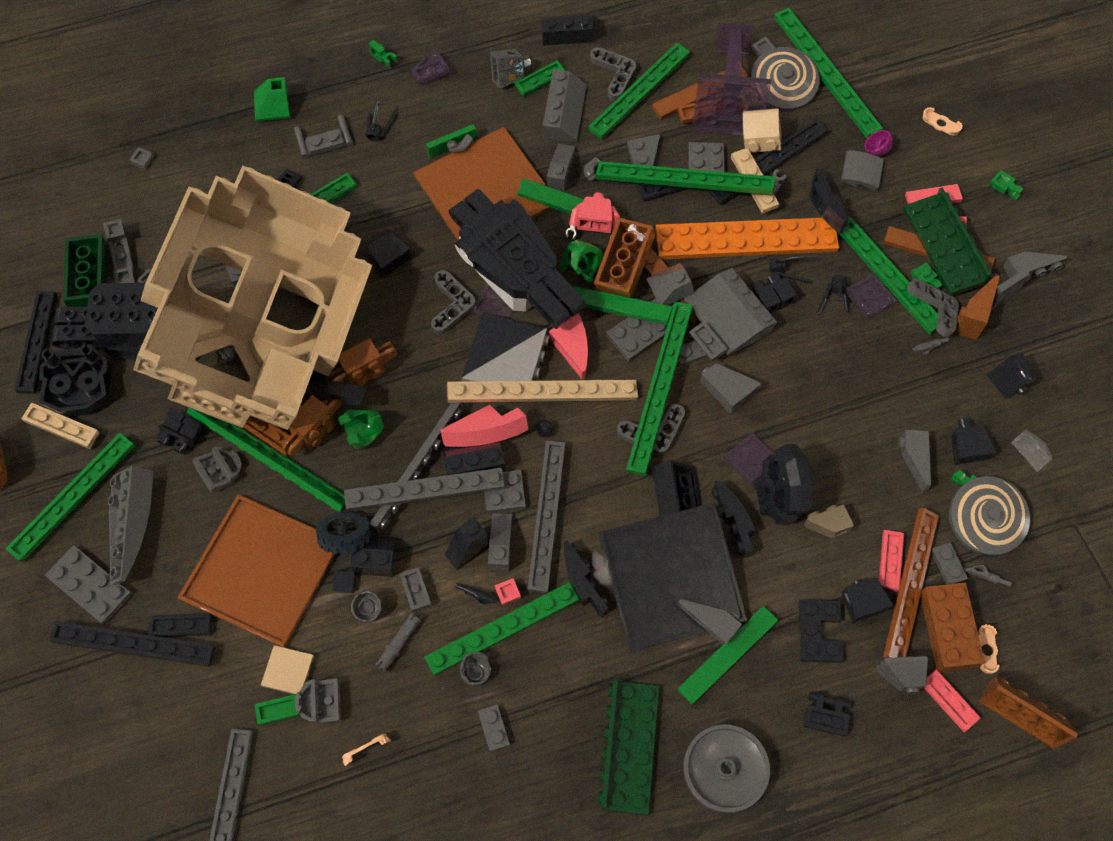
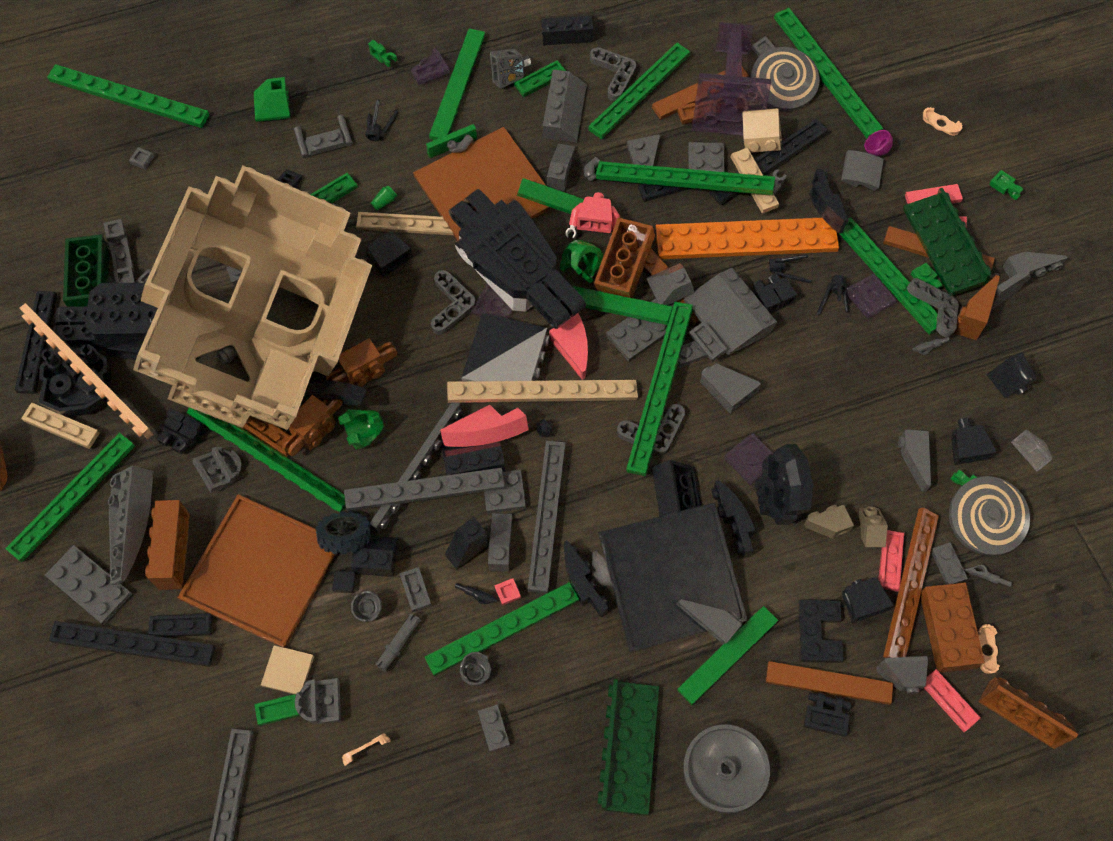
(89, 376): none -> light nougat plate
(128, 96): none -> green plate
(168, 545): none -> dark orange brick
(383, 198): none -> green cone
(402, 223): none -> tan tile
(457, 84): none -> green tile
(829, 683): none -> dark orange tile
(872, 527): none -> dark tan slope

